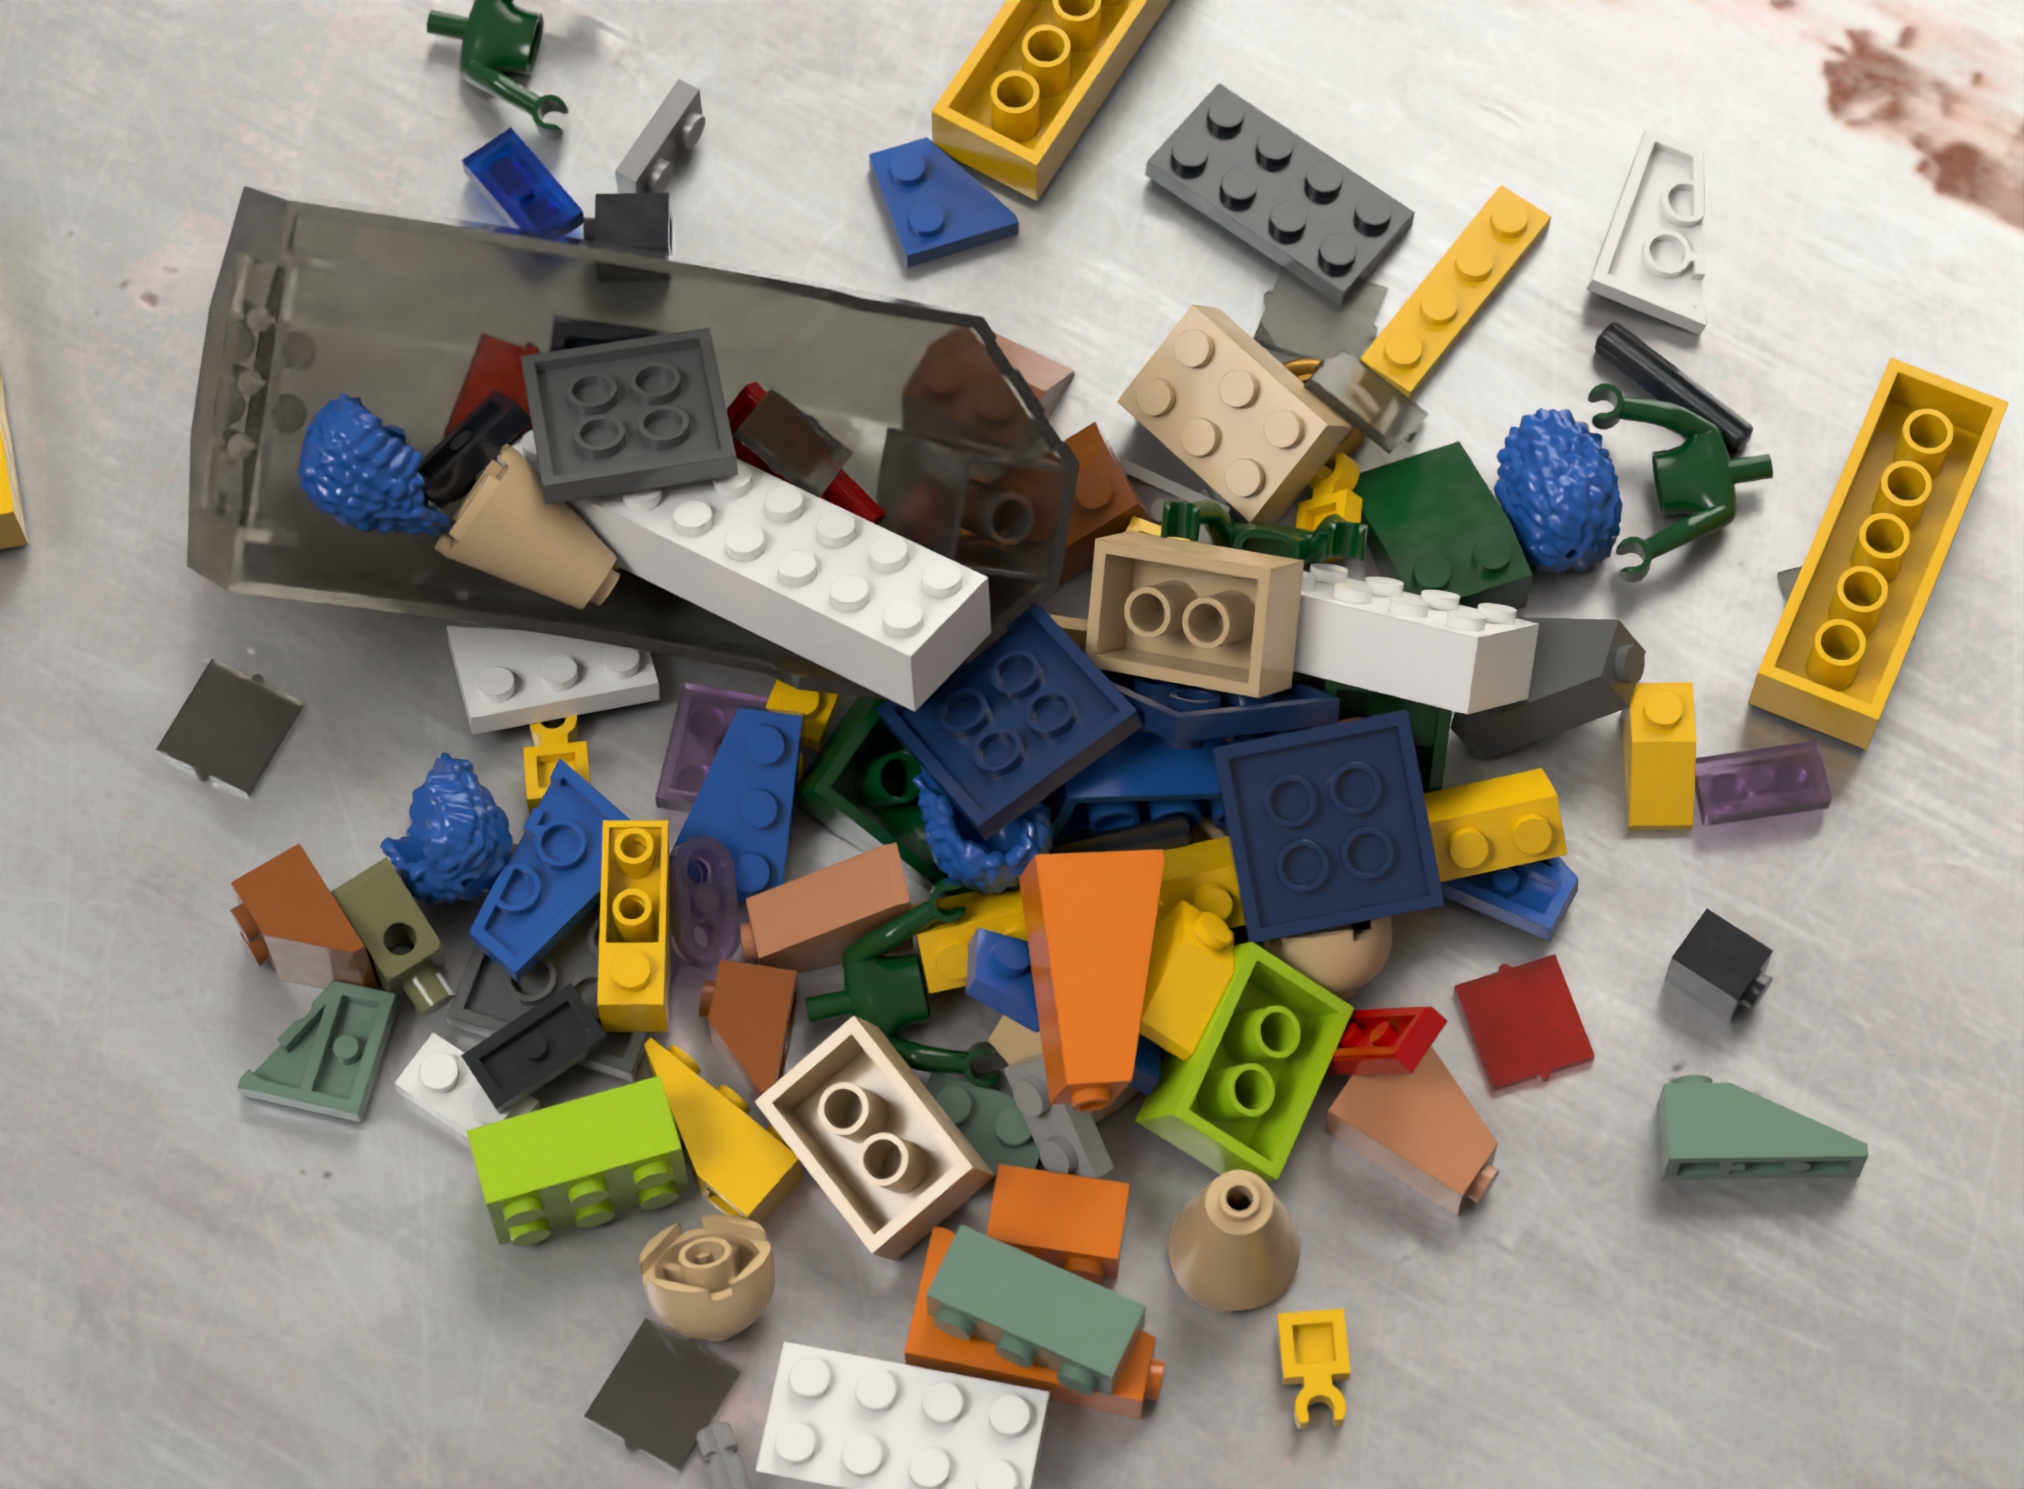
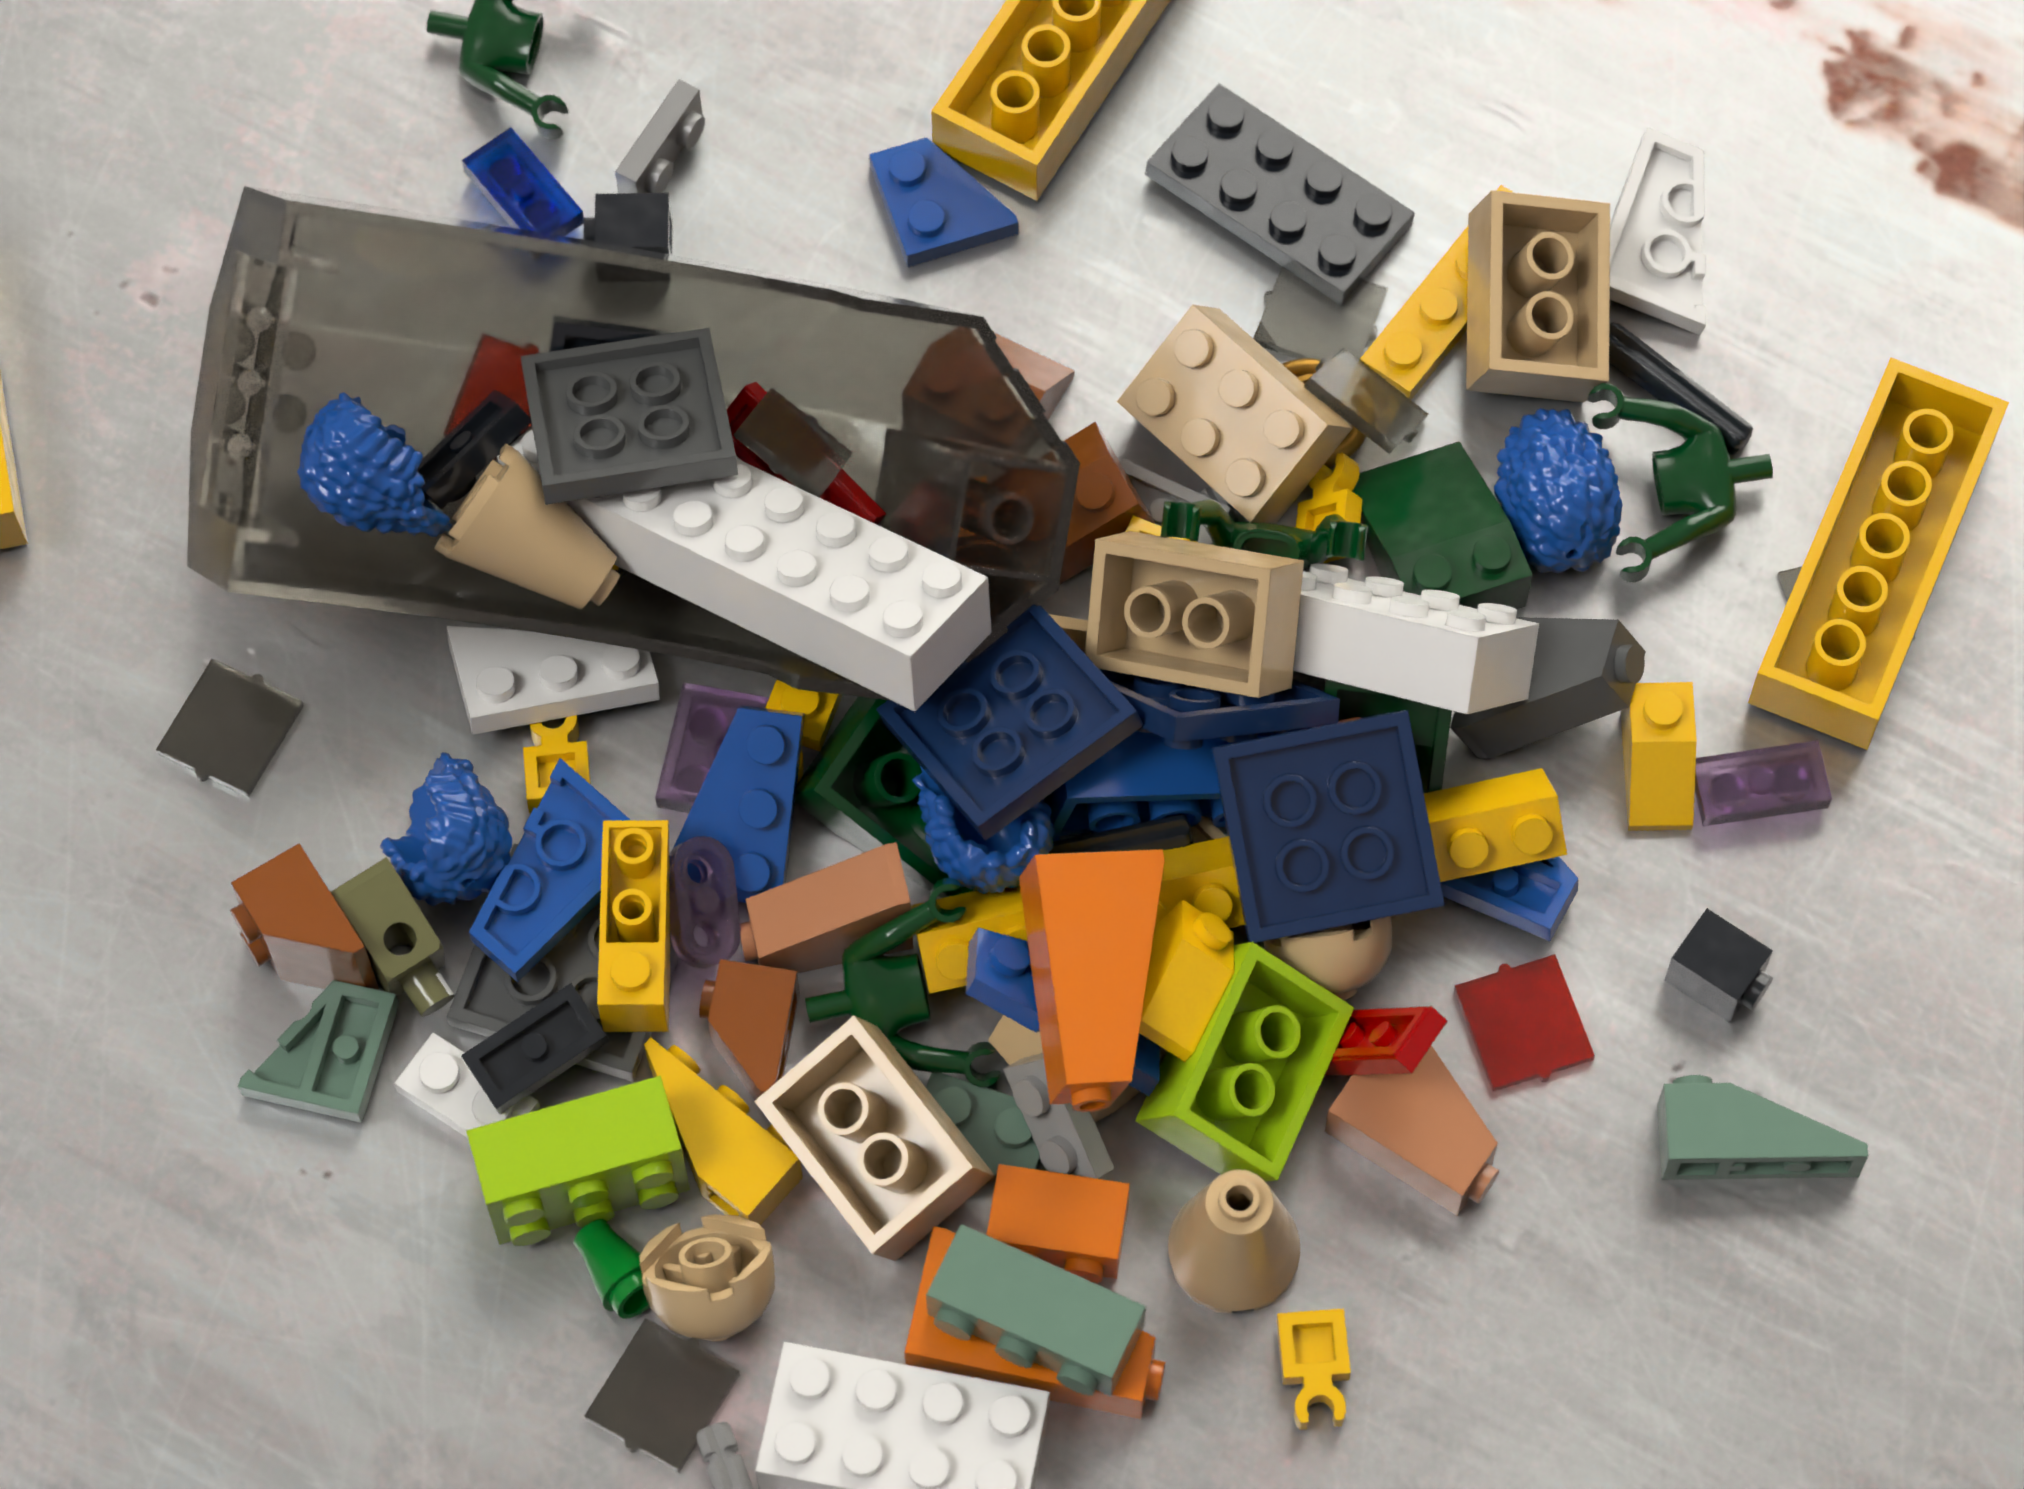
(613, 1268): none -> green cone
(1538, 296): none -> tan brick

